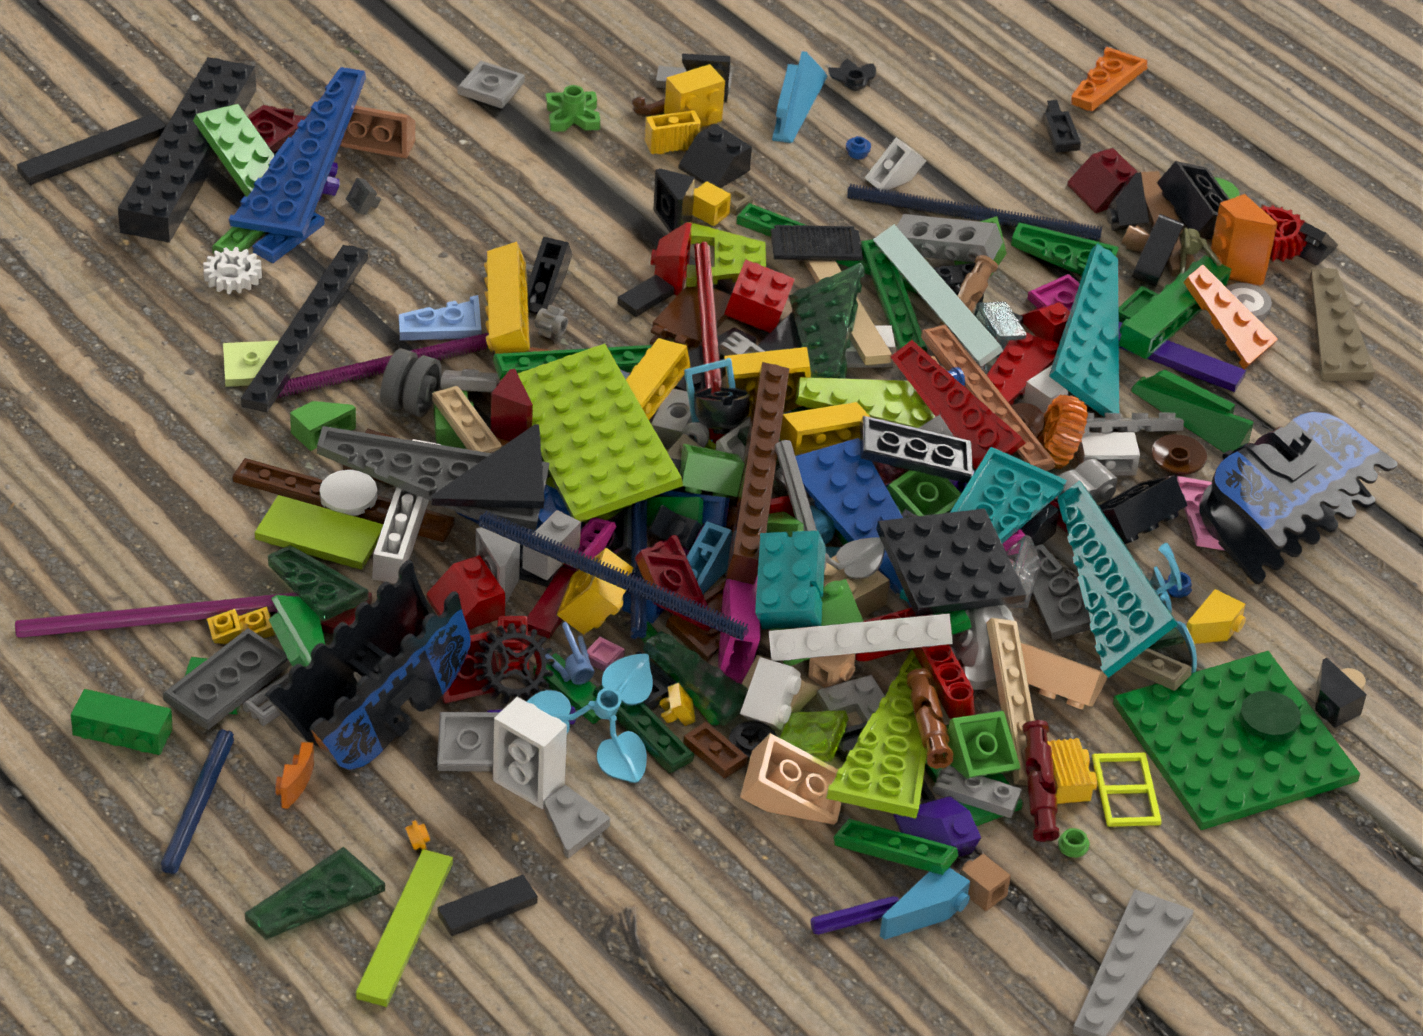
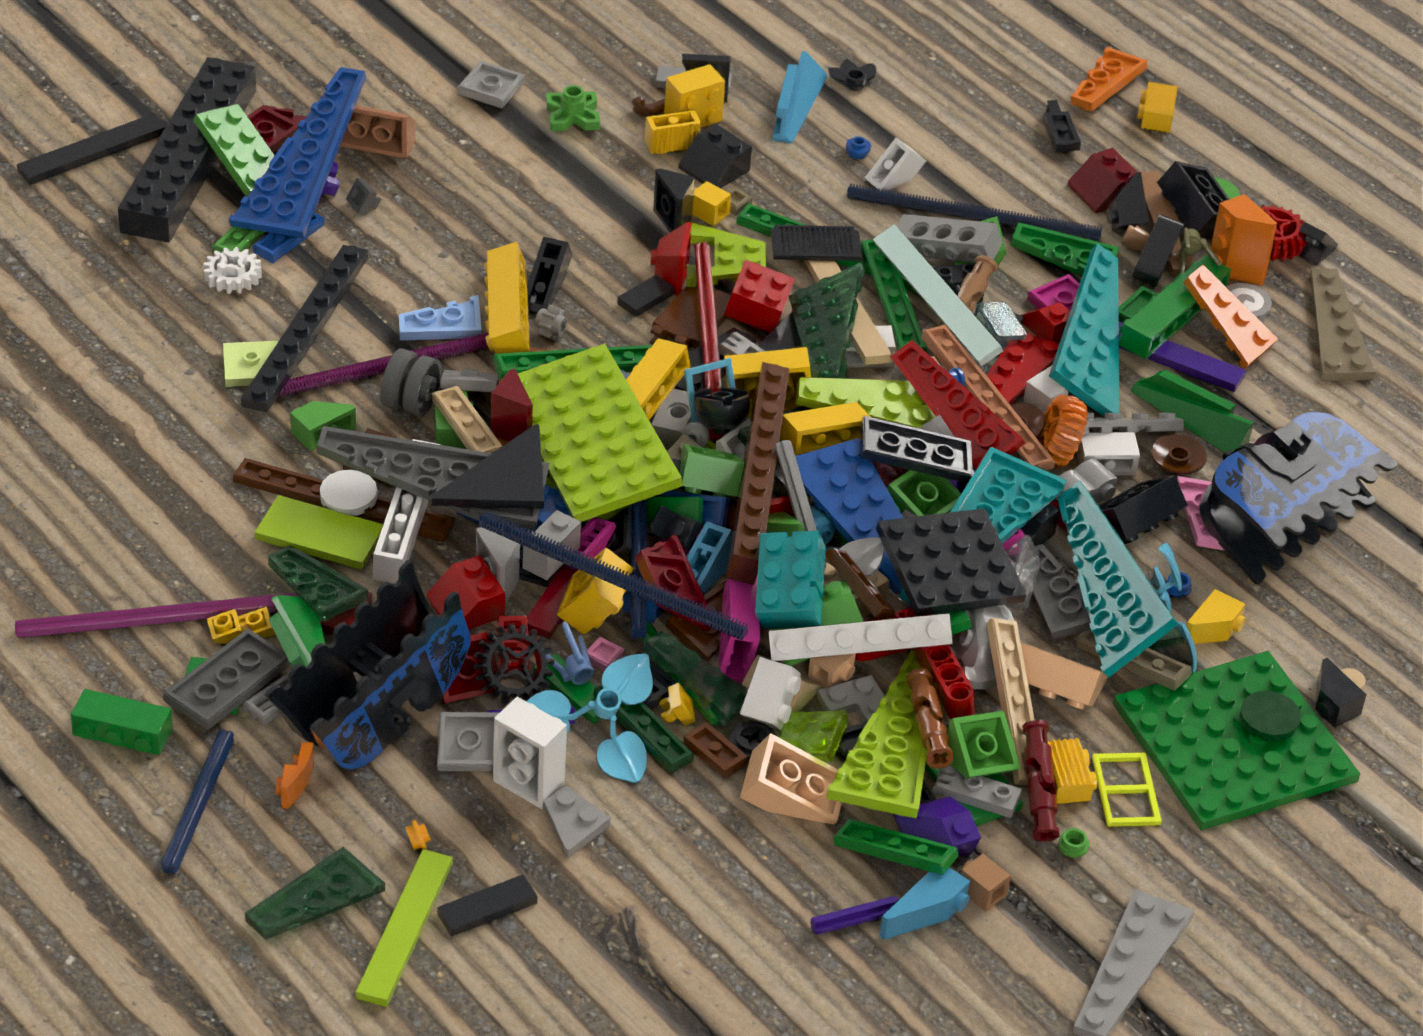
(860, 583): none -> reddish brown tile
(1157, 107): none -> yellow brick

